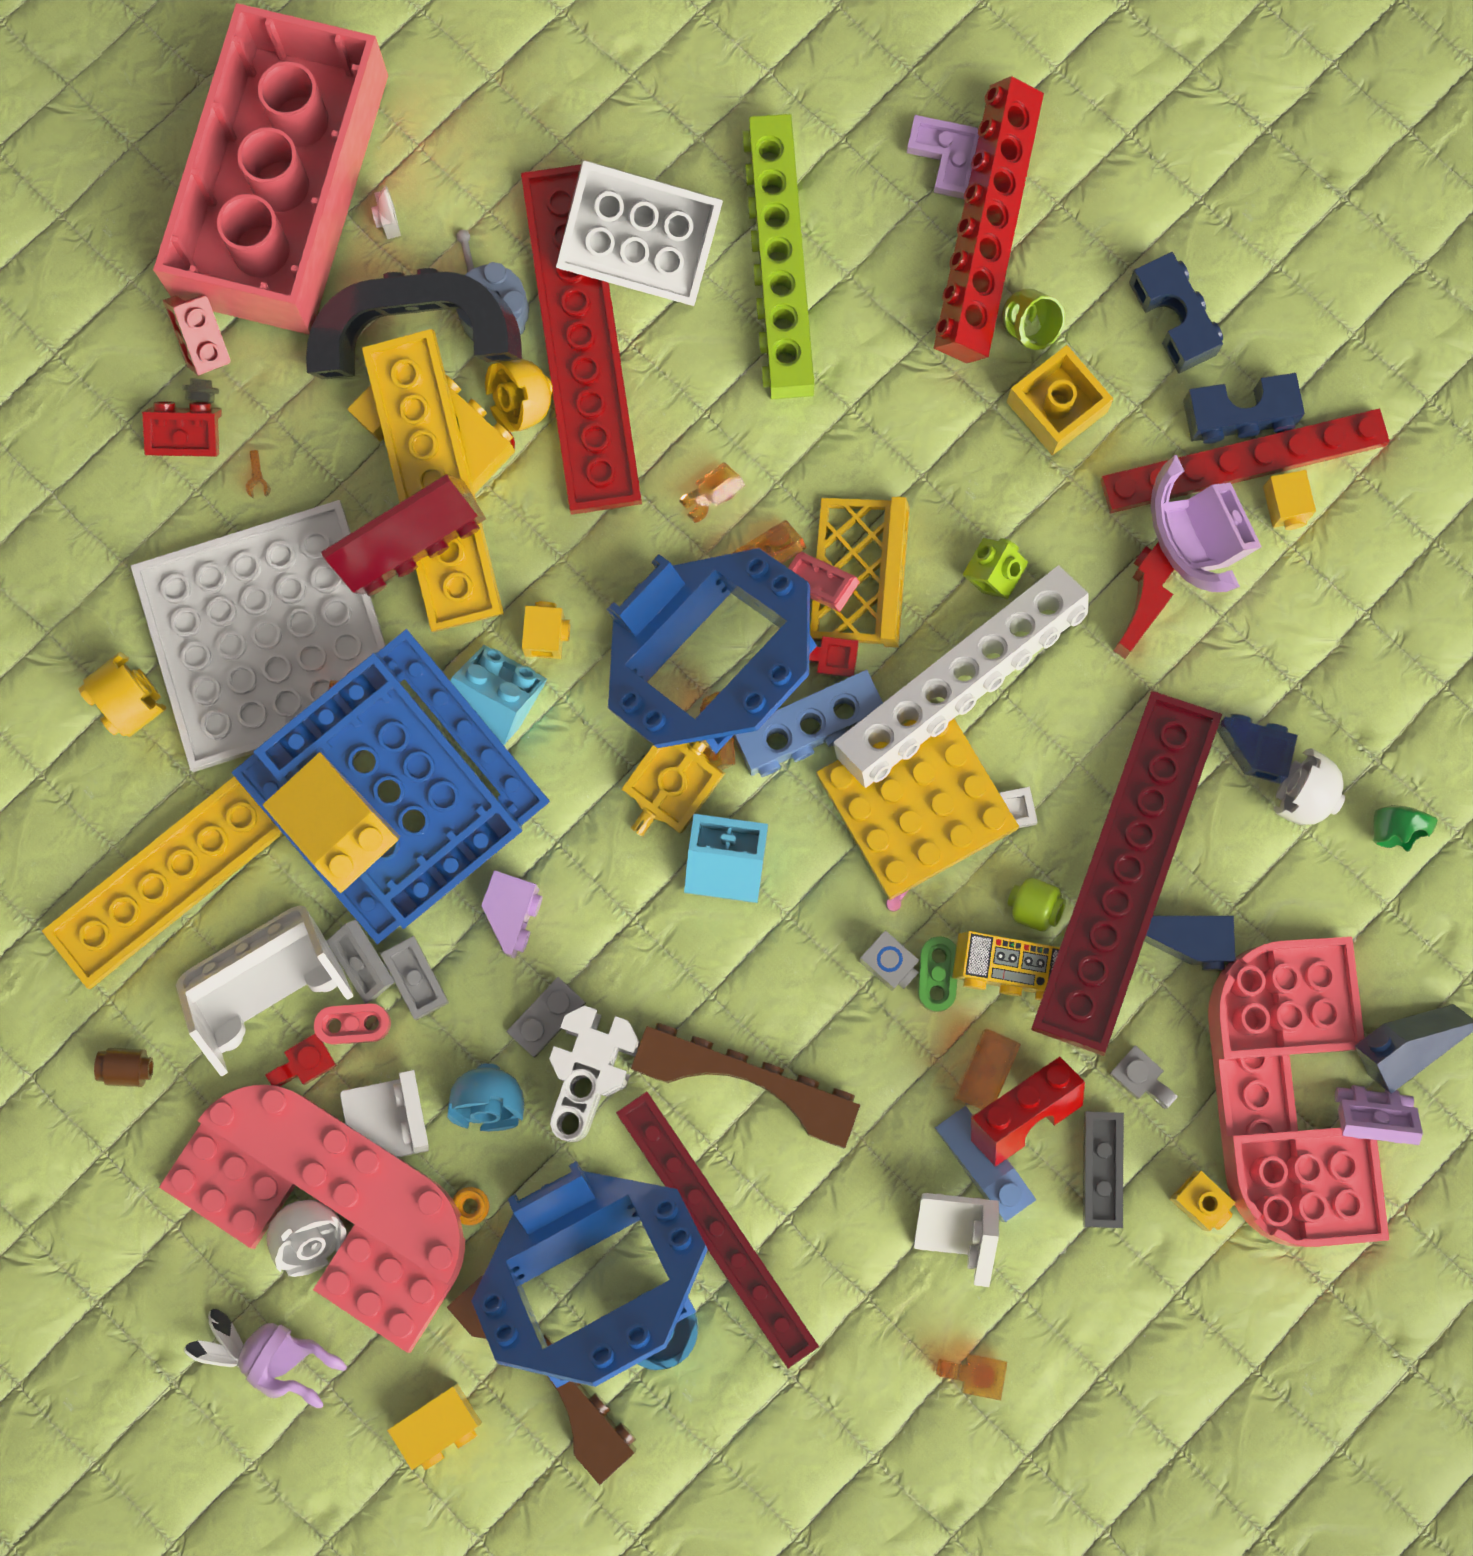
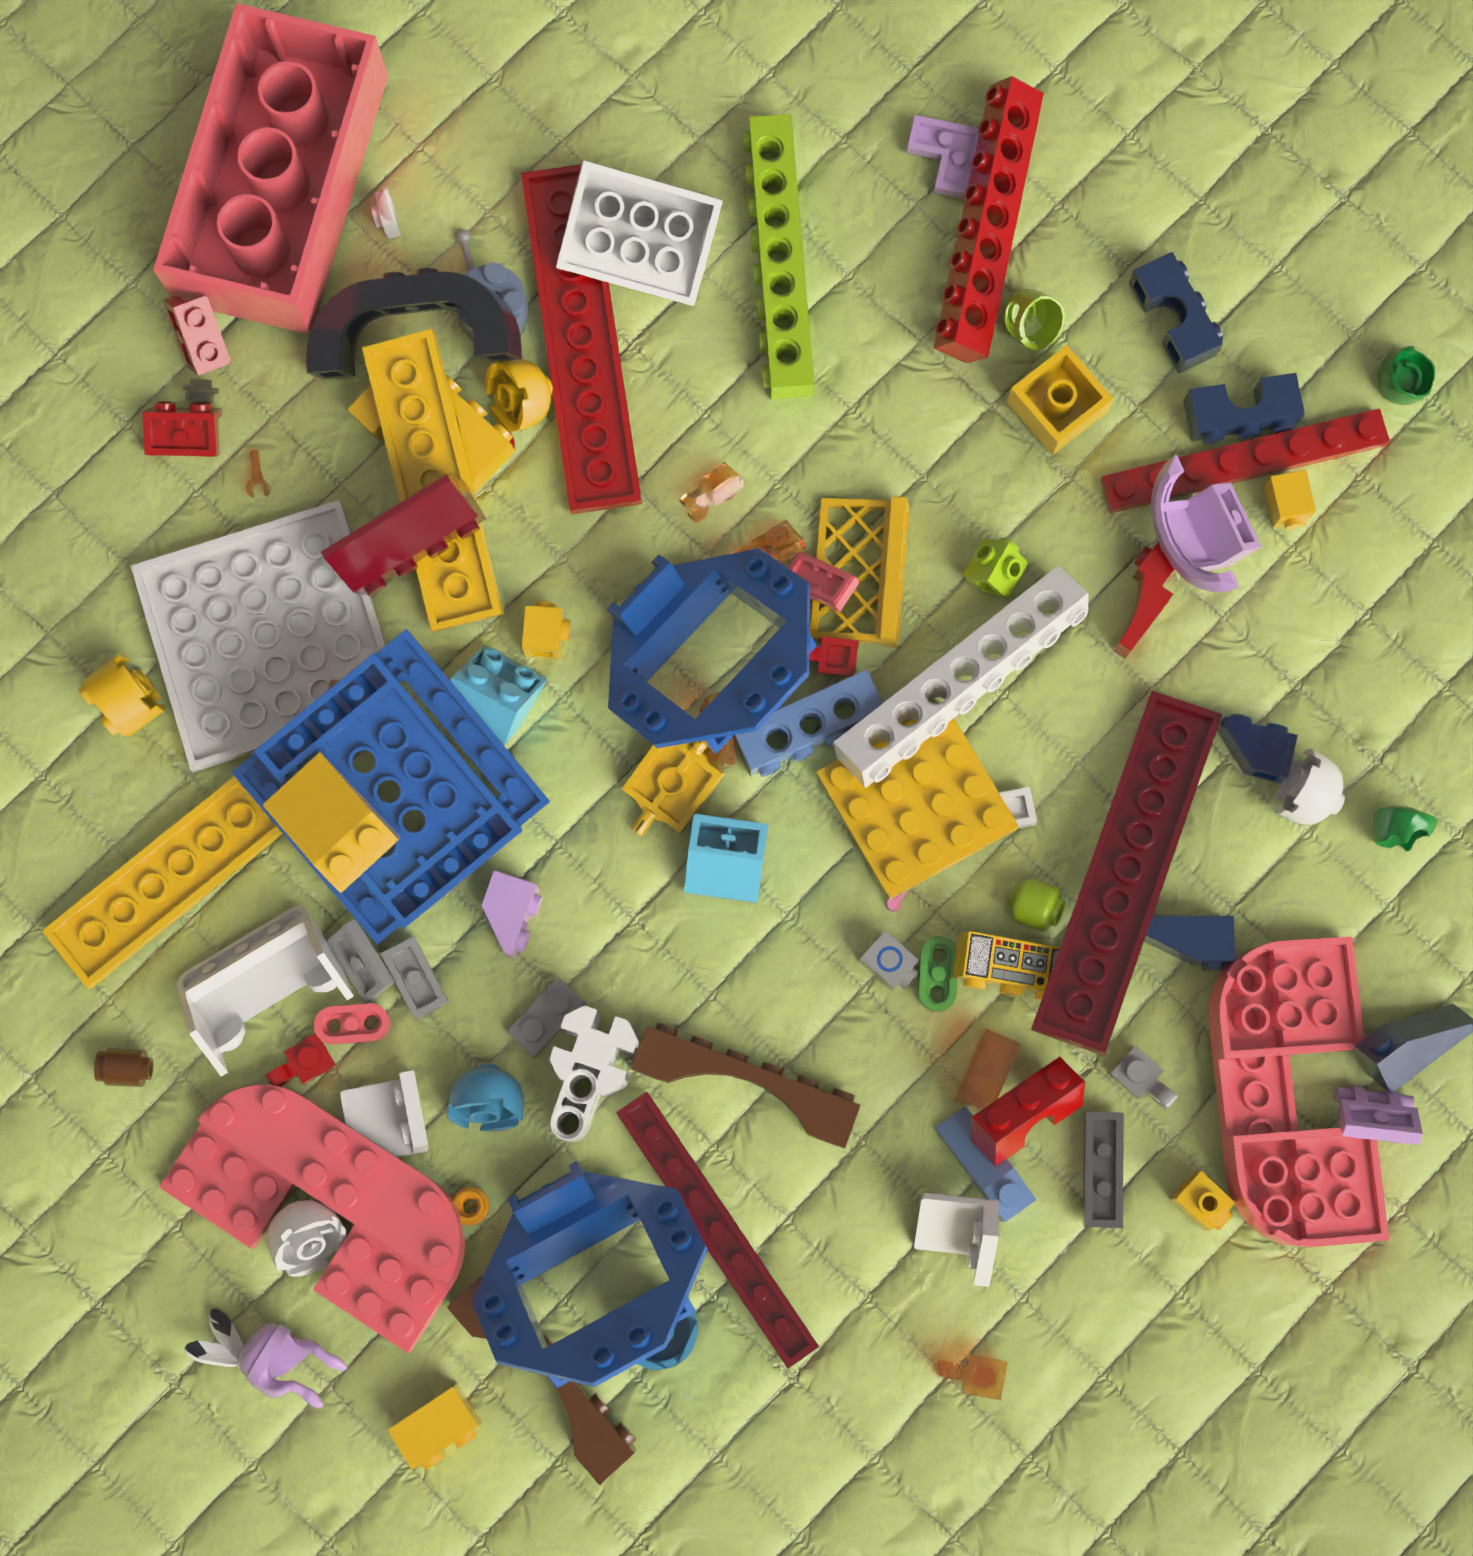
(1406, 376): none -> green hair

